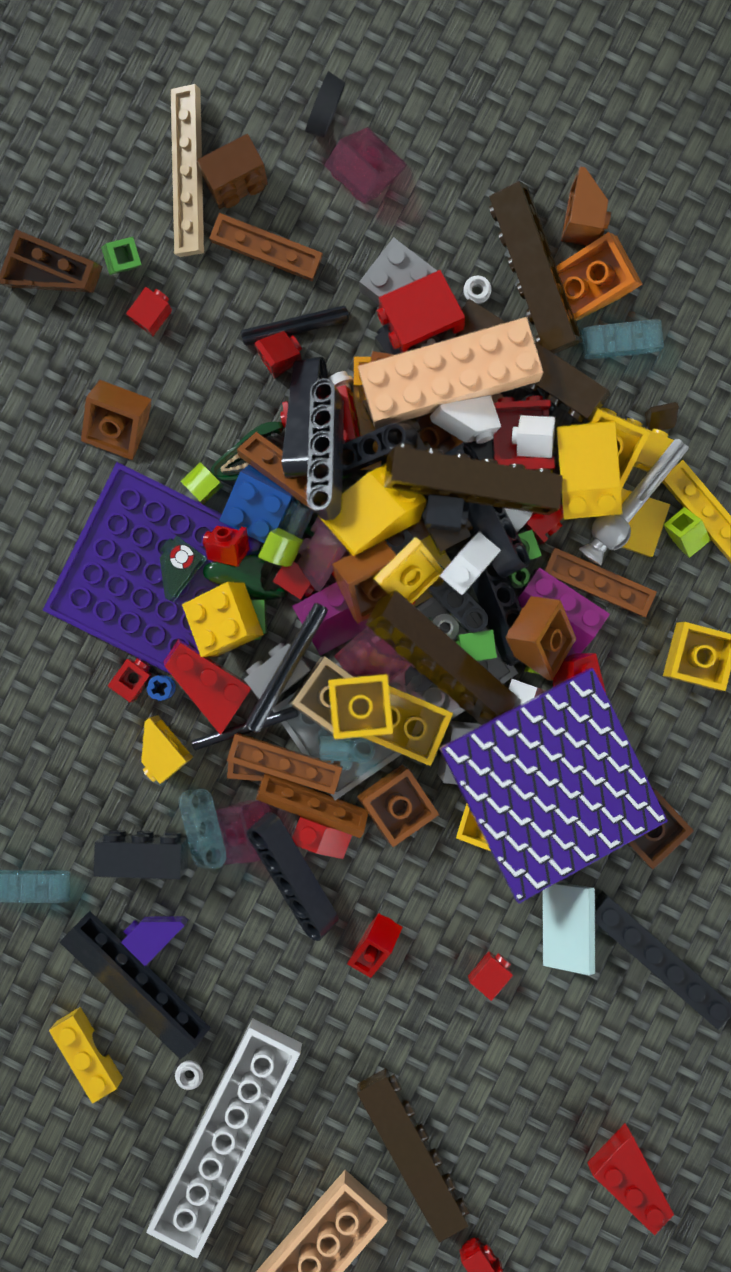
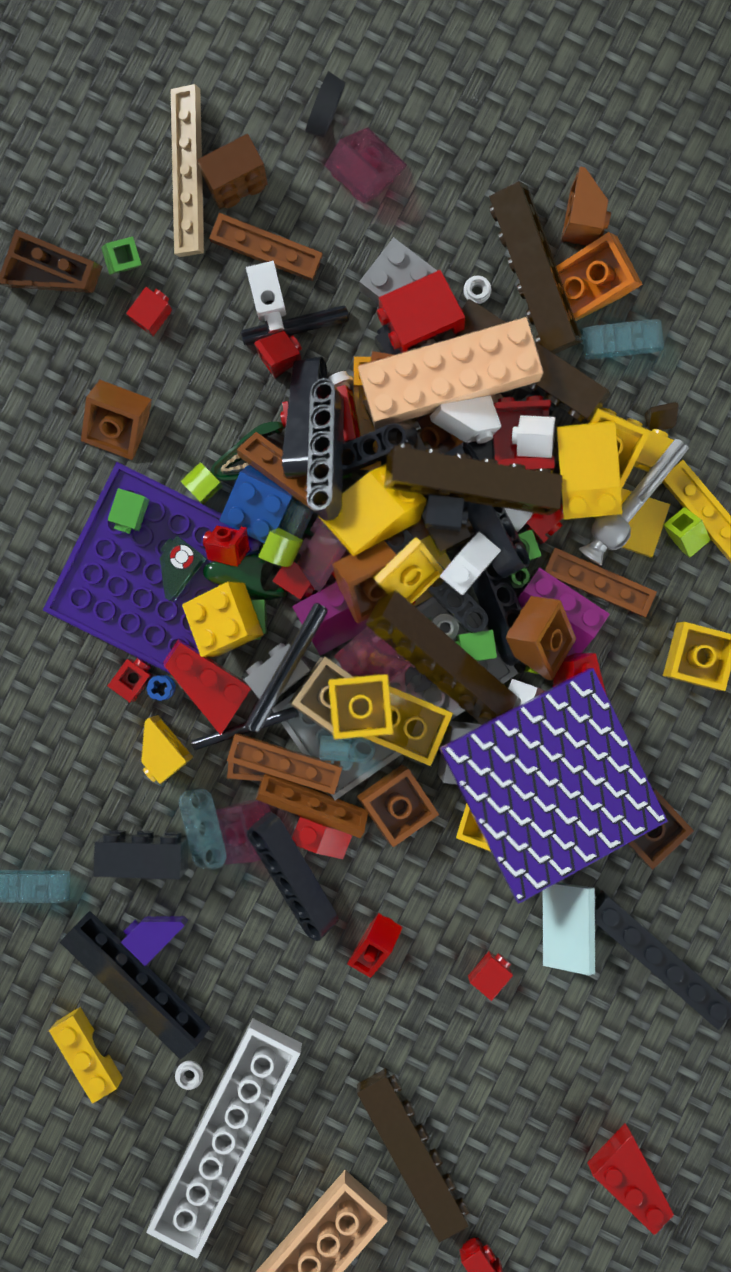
(128, 511): none -> bright green brick
(266, 288): none -> white torso

